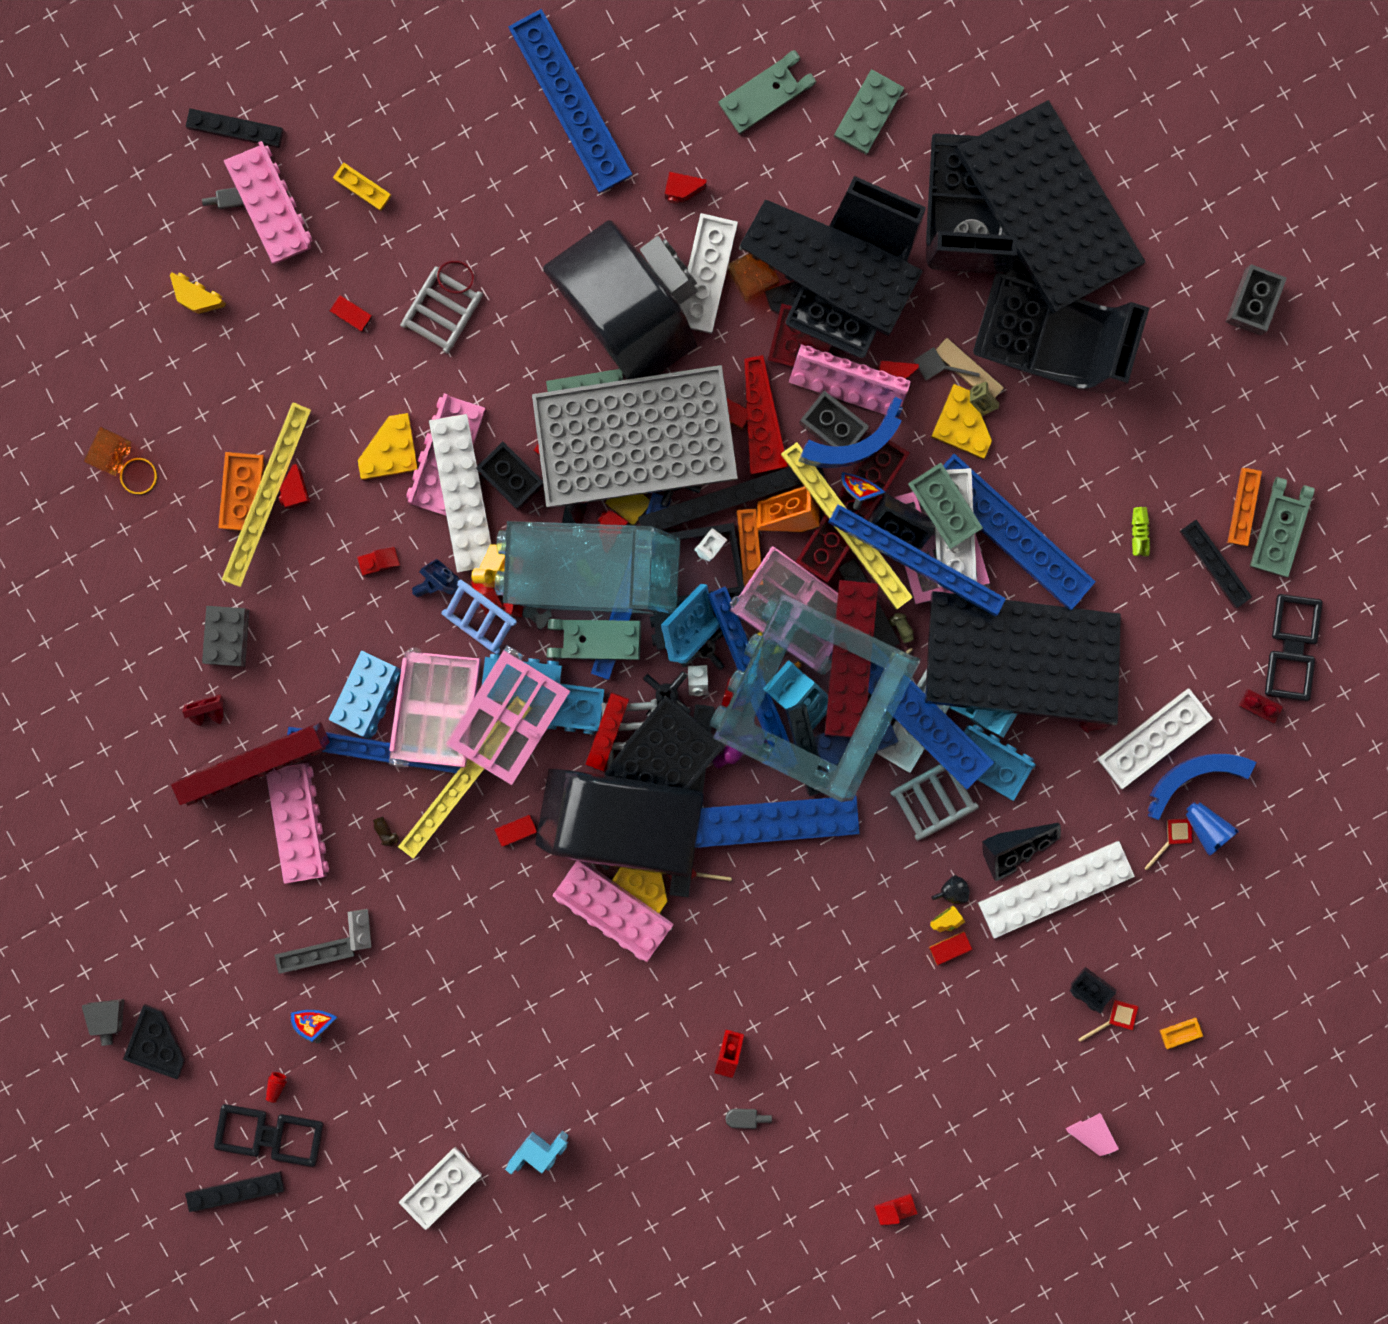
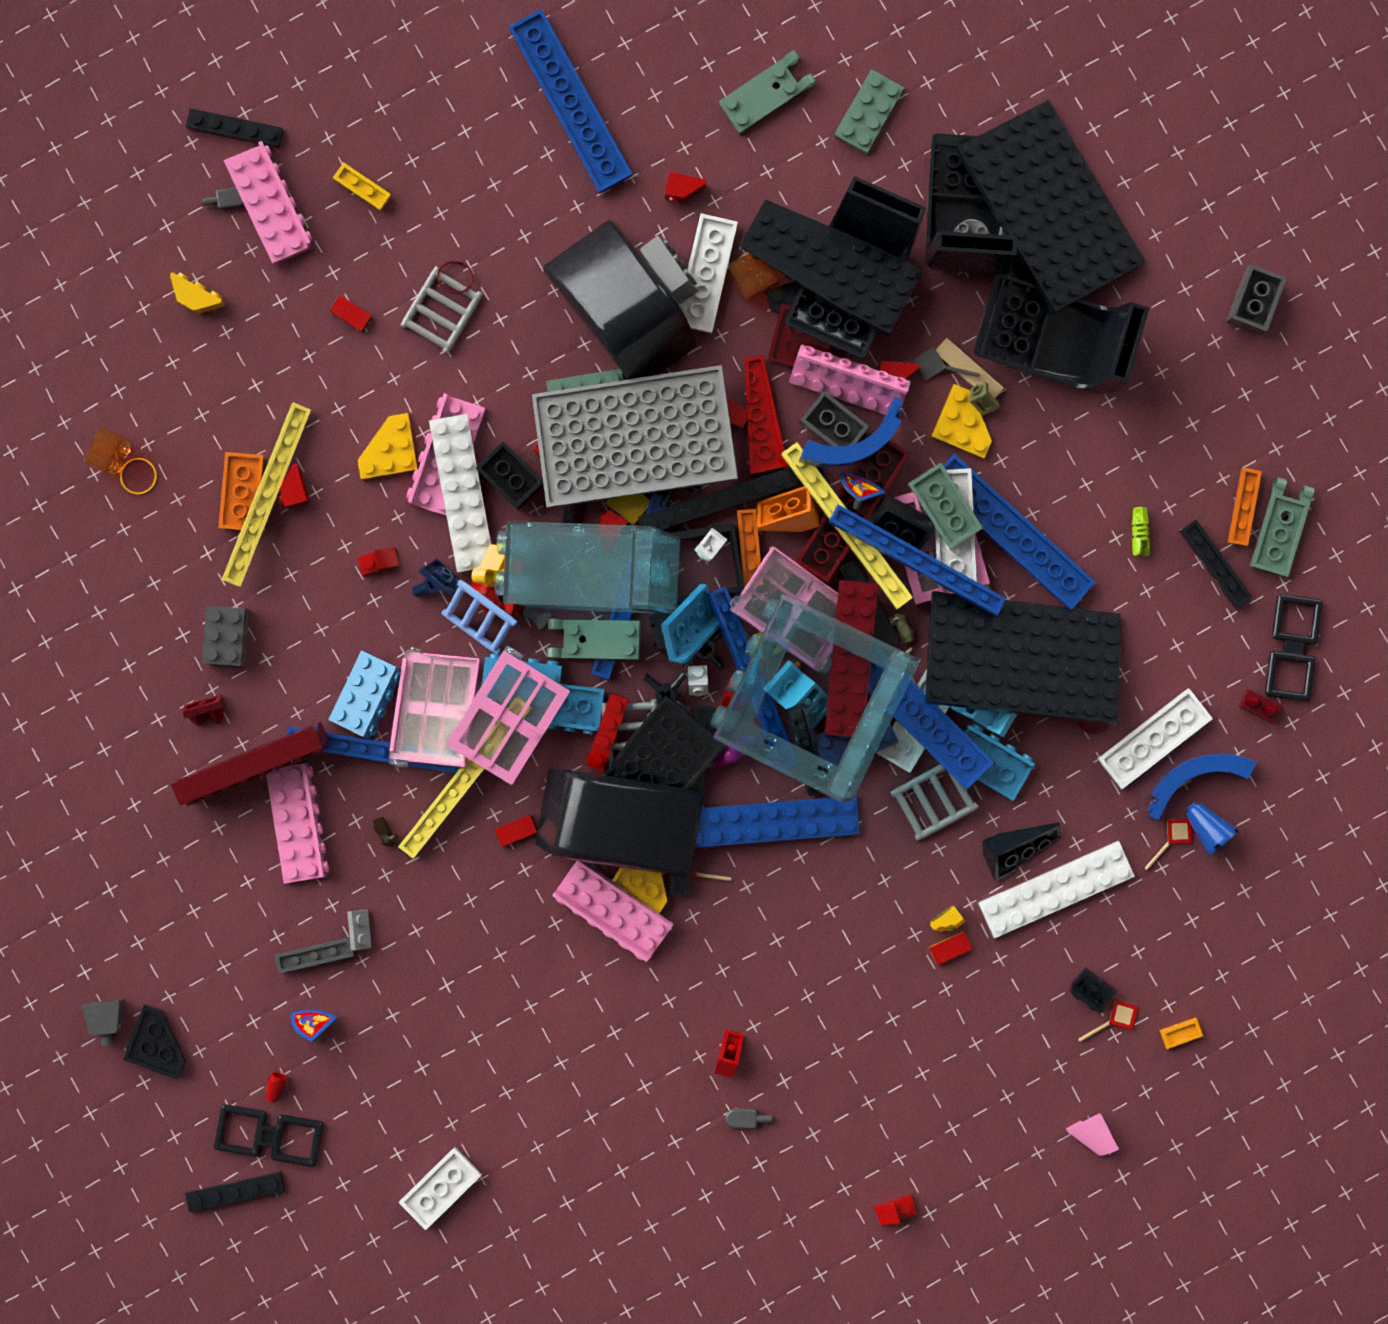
(537, 1153): medium azure bracket -> none
(954, 891): black piece -> none

